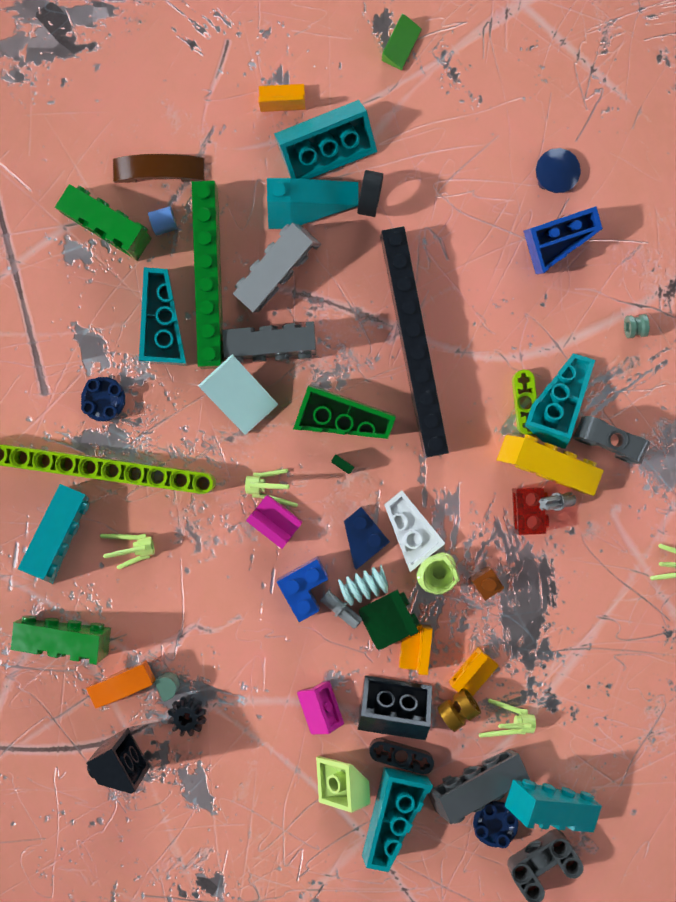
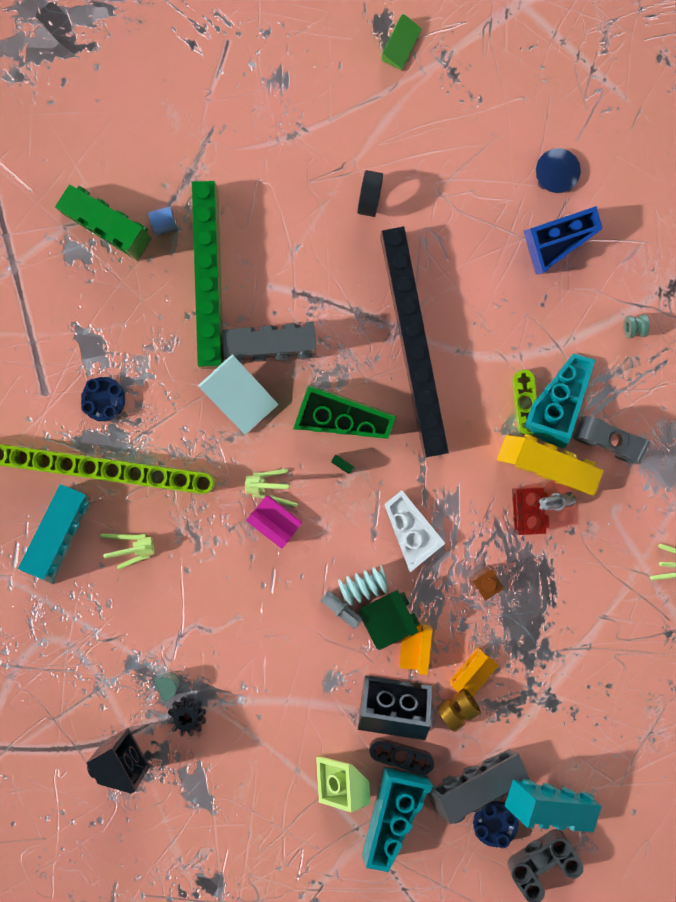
(61, 638): green wedge -> none
(121, 684): orange slope -> none
(158, 166): reddish brown slope -> none
(159, 322): teal wedge -> none
(275, 267): light grey wedge -> none
(281, 97): light orange panel -> none
(297, 588): blue brick -> none
(307, 200): teal wedge -> none
(320, 708): dark pink panel -> none
(326, 141): teal slope -> none
(363, 537): dark blue wing -> none
(437, 573): yellowish green hair -> none
(522, 724): yellowish green plant -> none

